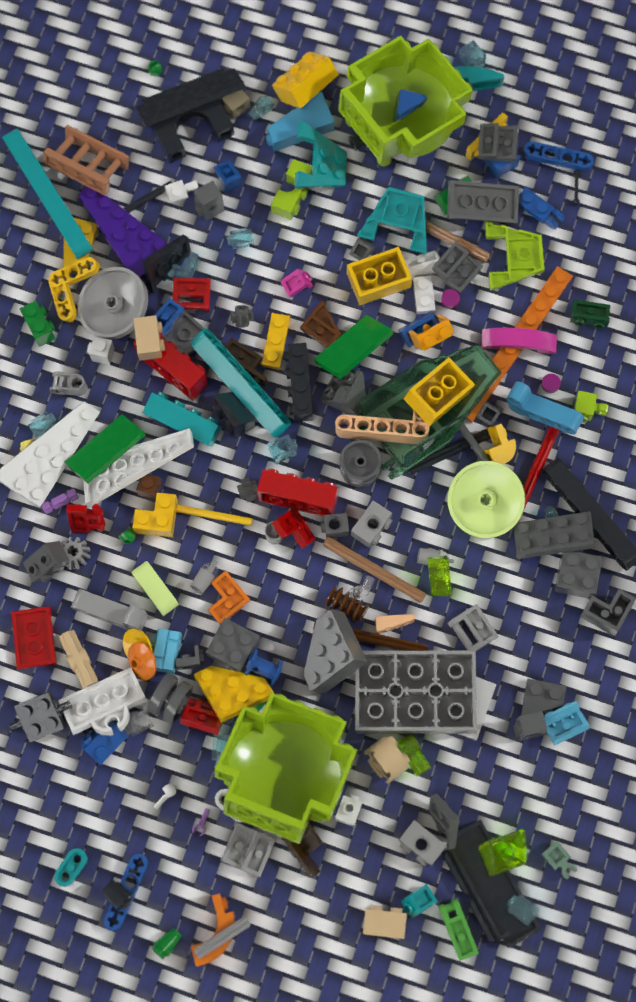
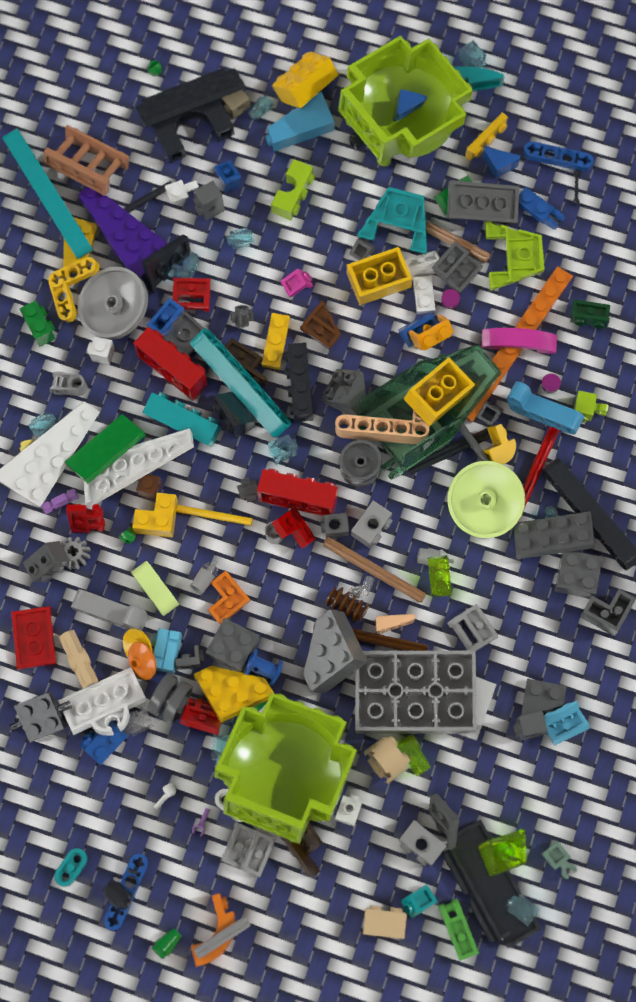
(148, 337): tan brick -> none
(327, 164): teal wing -> none
(353, 346): green tile -> none
(498, 142): dark grey slope -> none

